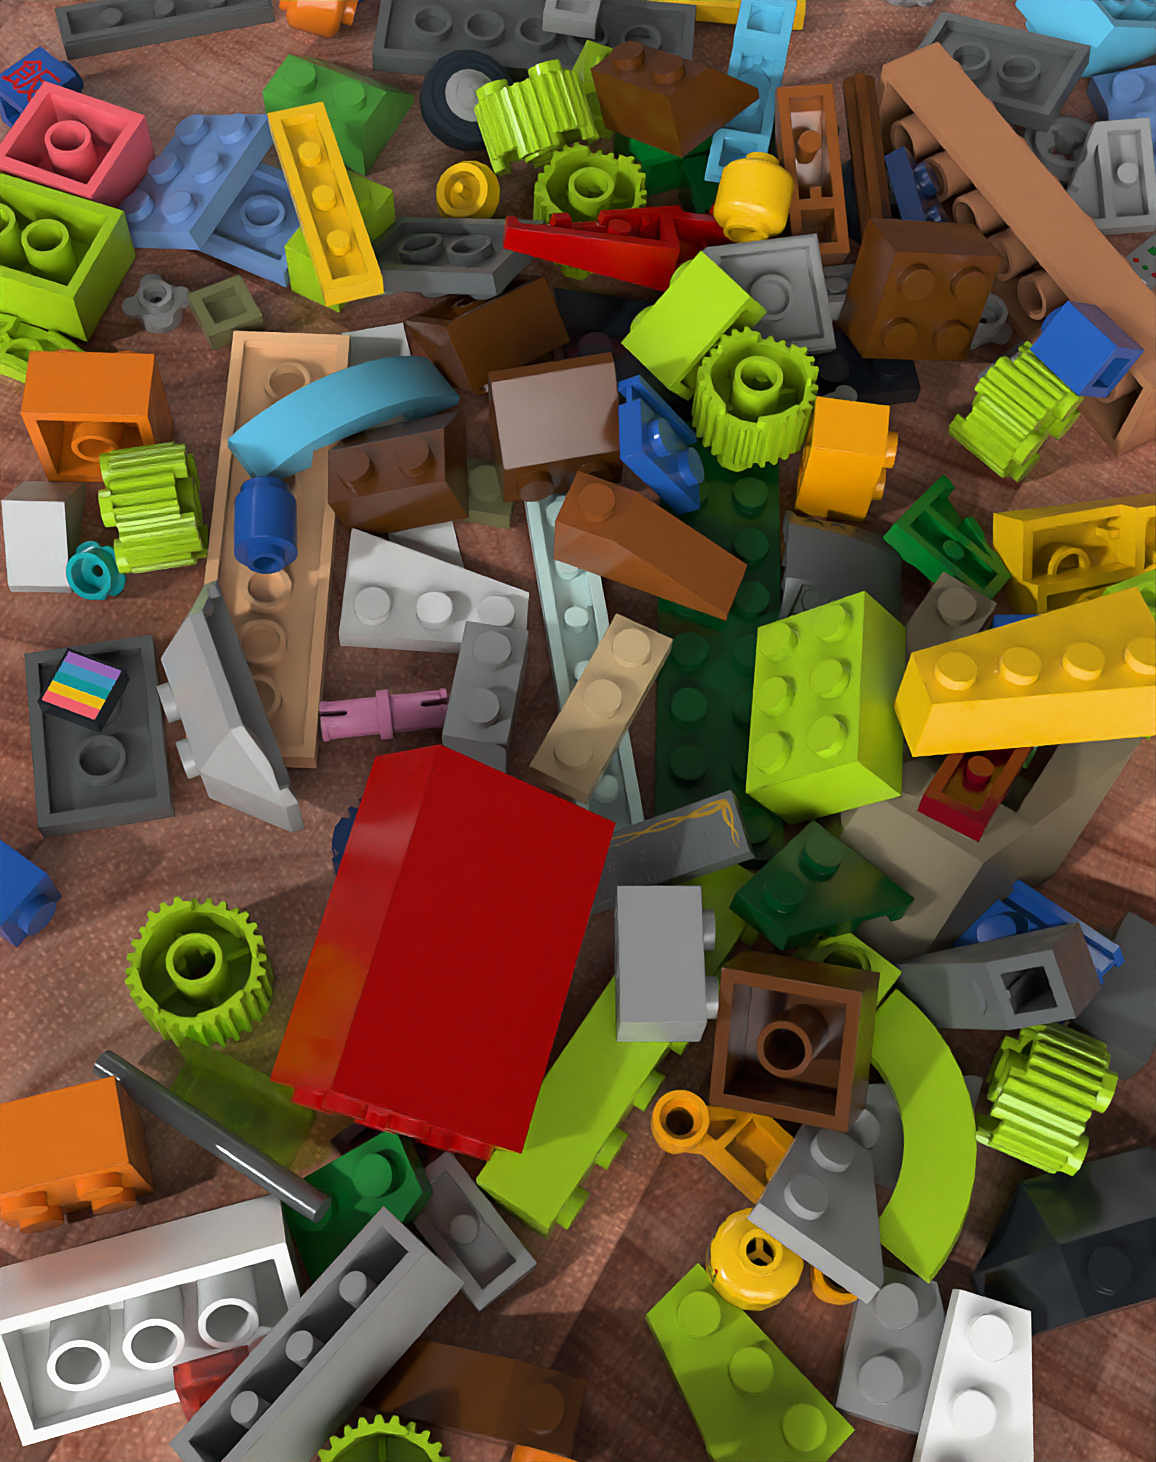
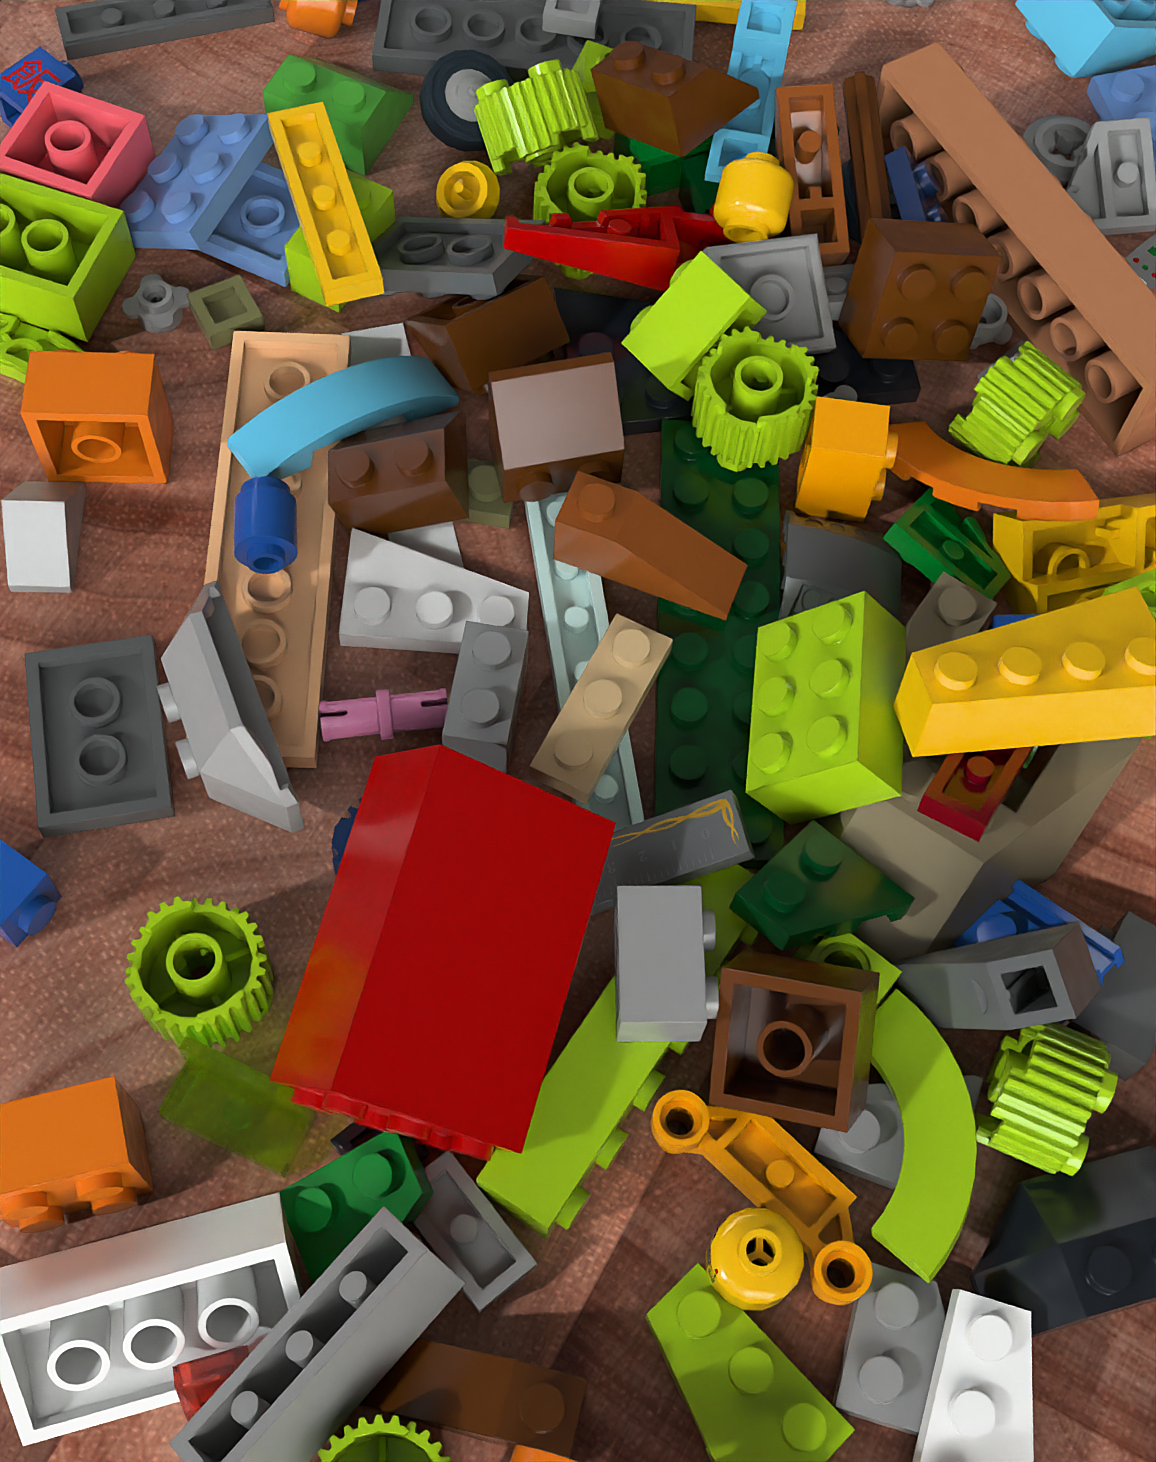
(83, 690): tile -> none
(85, 578): teal plate -> none
(154, 506): lime brick -> none
(215, 1137): dark grey bar -> none
(657, 446): blue plate -> none
(826, 1208): light grey wing -> none
(976, 481): none -> orange tile
(1015, 68): dark grey plate -> none
(1085, 349): blue brick -> none

